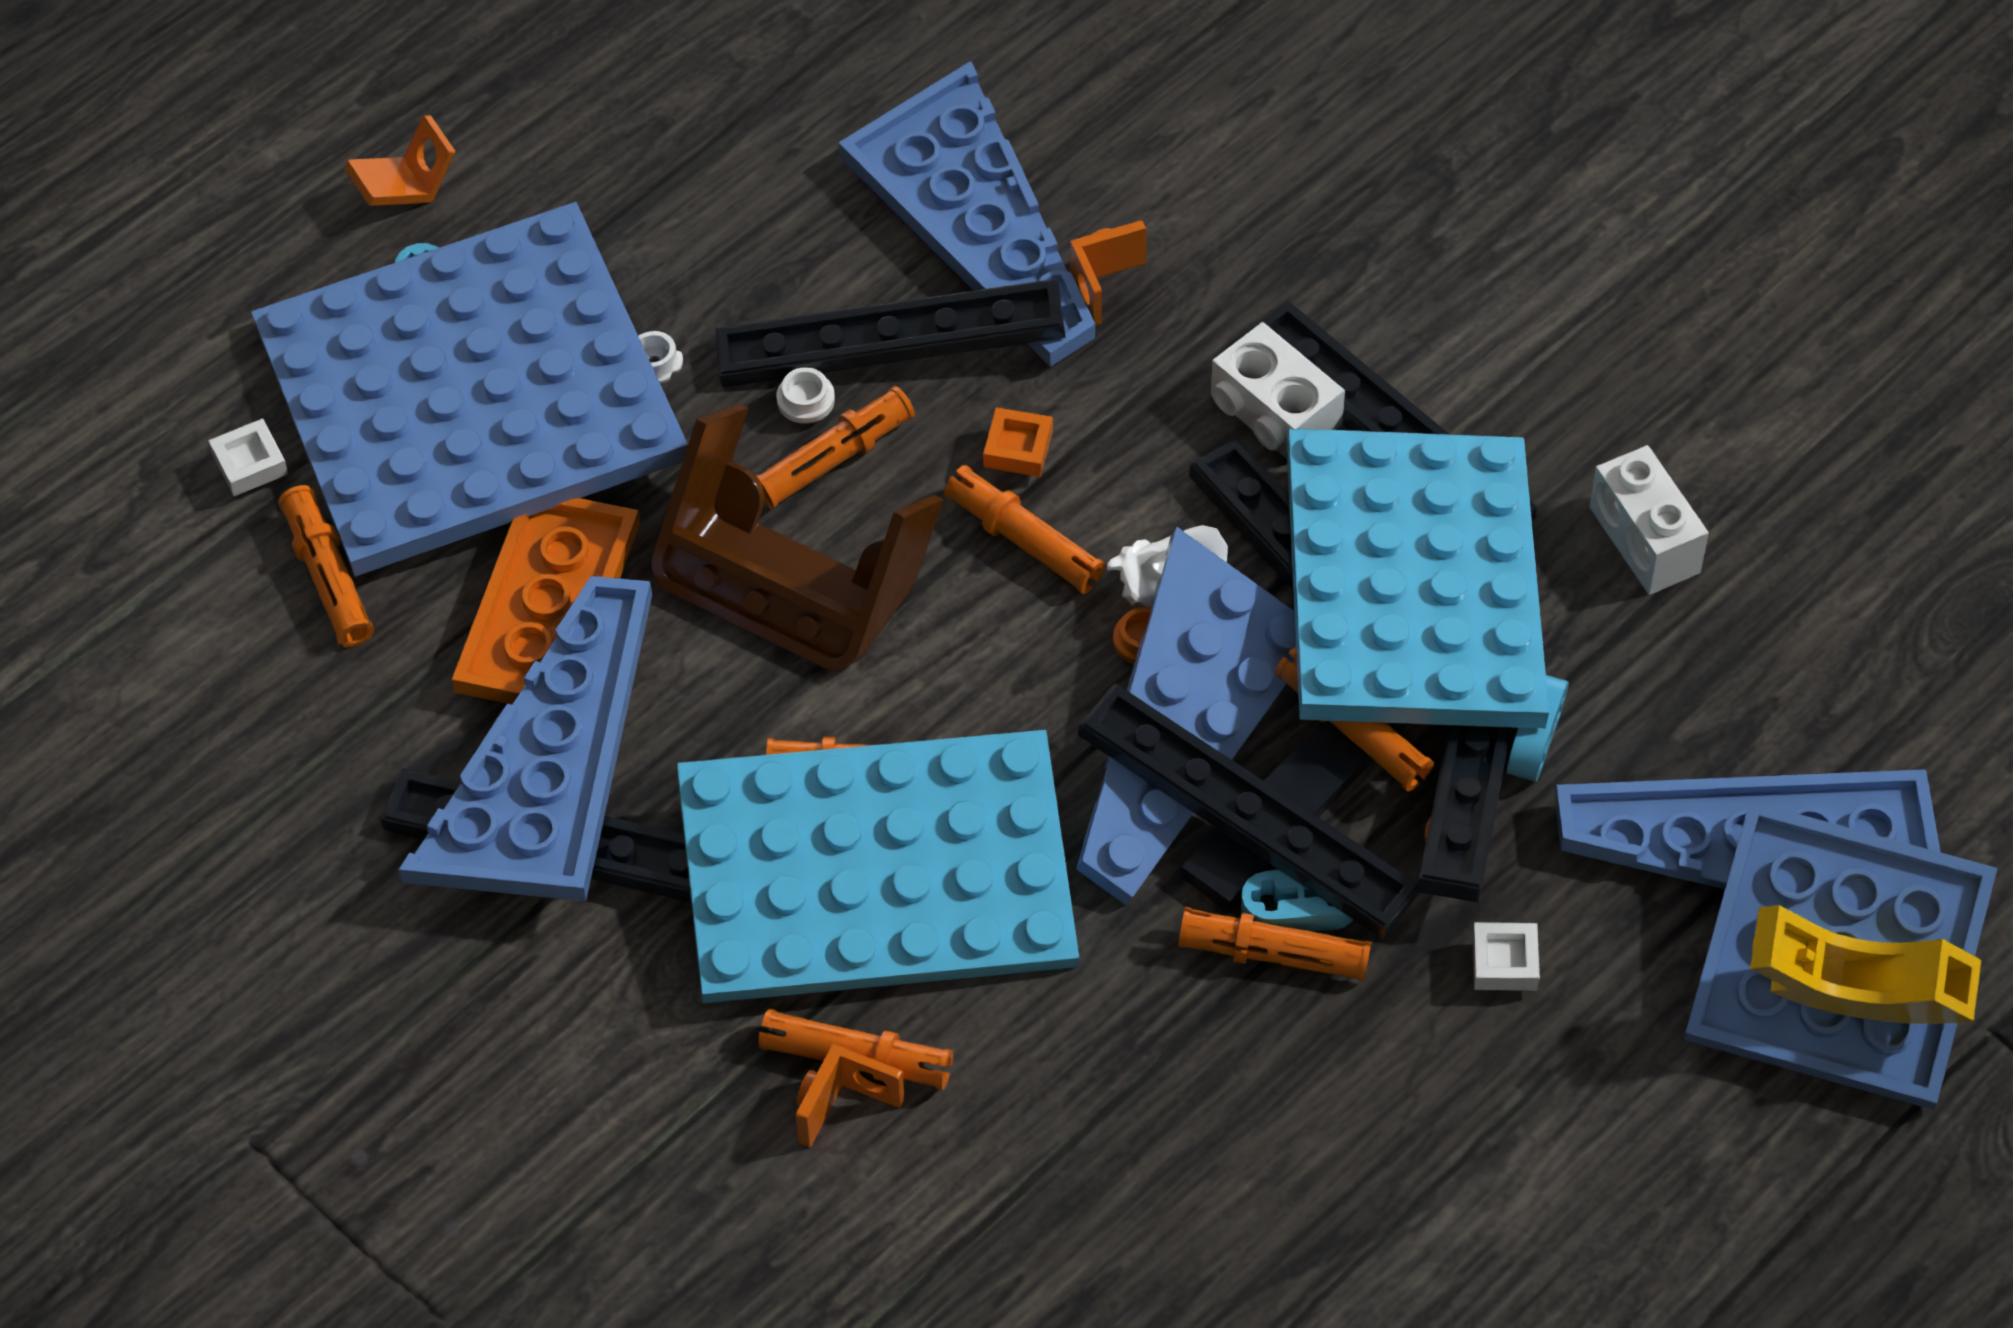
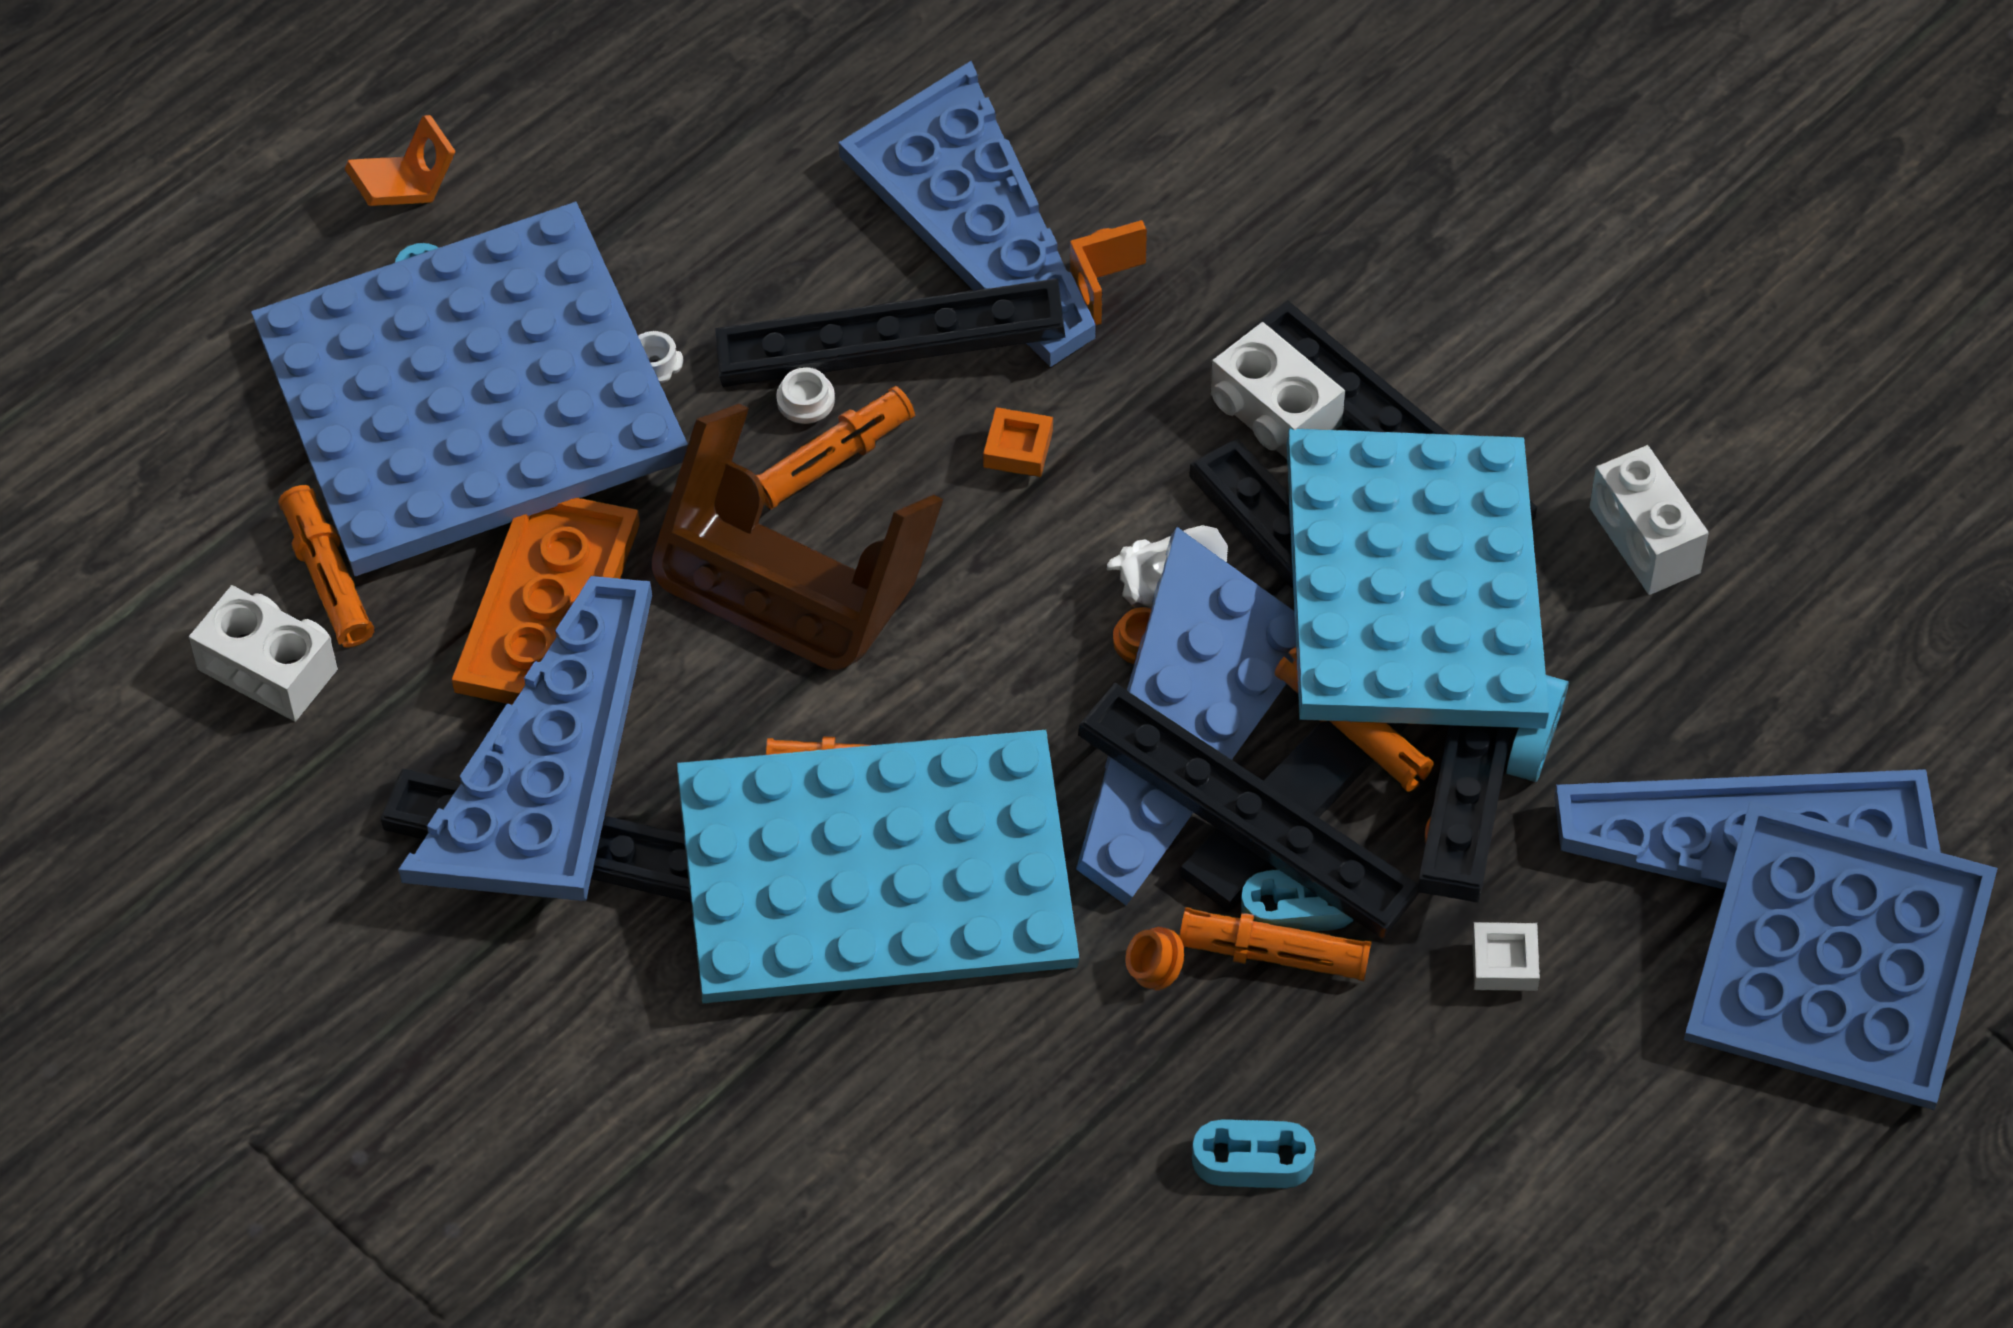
(248, 457): white plate -> none
(257, 661): none -> white brick
(815, 1038): orange pin -> none
(842, 1069): orange bracket -> none
(1004, 515): orange pin -> none
(1155, 957): none -> orange plate
(1253, 1153): none -> medium azure beam
(1863, 977): yellow arch -> none

